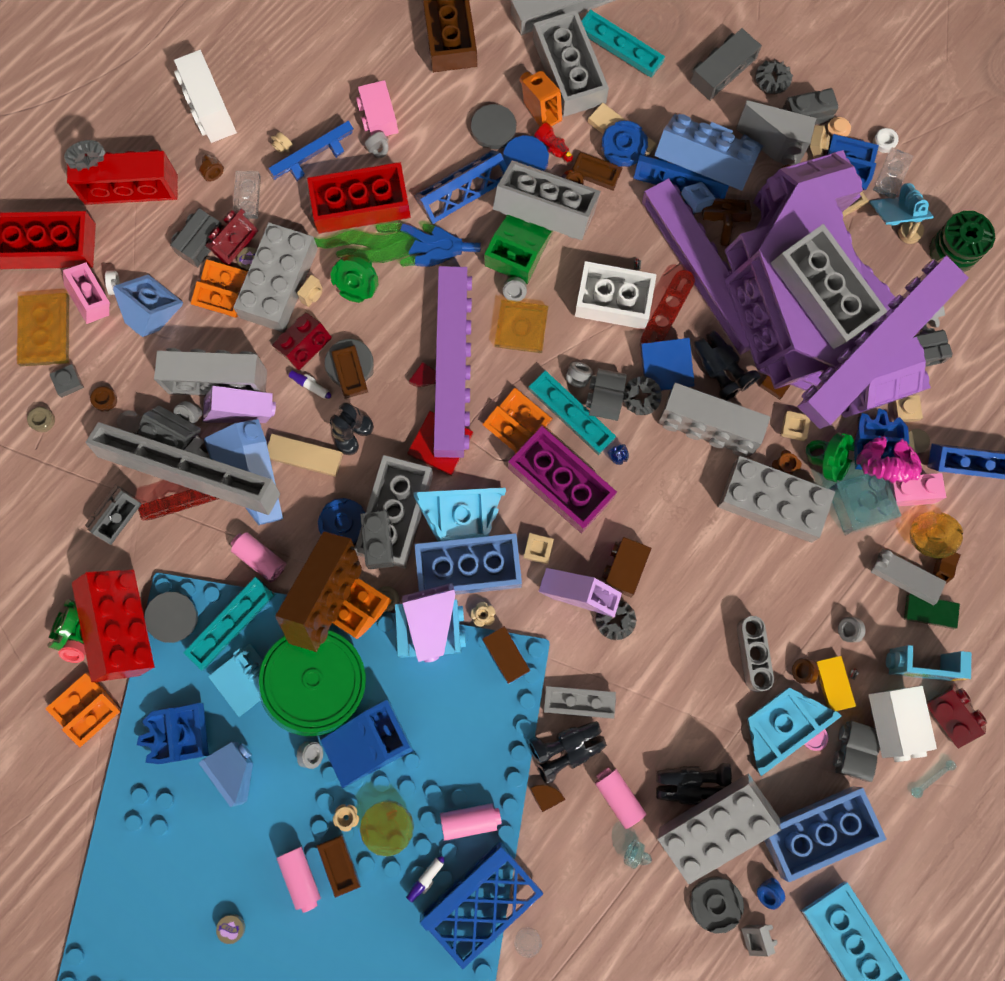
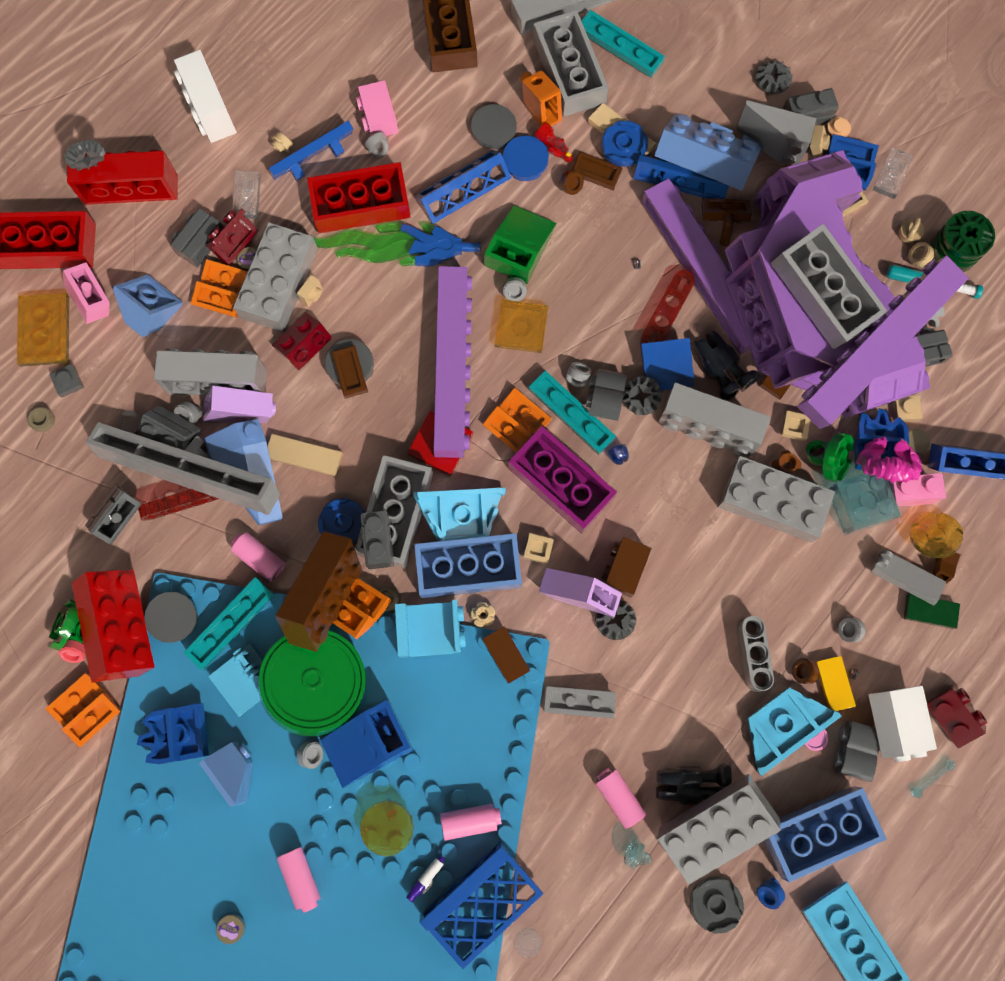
(103, 398): reddish brown tile -> none
(111, 280): white tile -> none
(211, 168): reddish brown tile -> none
(310, 383): piece -> none
(338, 818): tan plate -> none
(339, 866): reddish brown tile -> none
(347, 423): black piece -> none
(355, 278): green tile -> none
(423, 376): dark red tile -> none
(429, 620): lavender slope -> none
(546, 200): light grey brick -> none
(547, 796): reddish brown tile -> none
(577, 747): black piece -> none
(615, 295): white brick -> none
(697, 196): medium blue tile -> none
(725, 63): dark grey brick -> none
(759, 940): light grey tile -> none
(886, 139): white tile -> none
(905, 208): medium azure hinge -> none
(906, 275): none -> teal piece
(921, 254): none -> tan tile
(952, 665): medium azure panel -> none

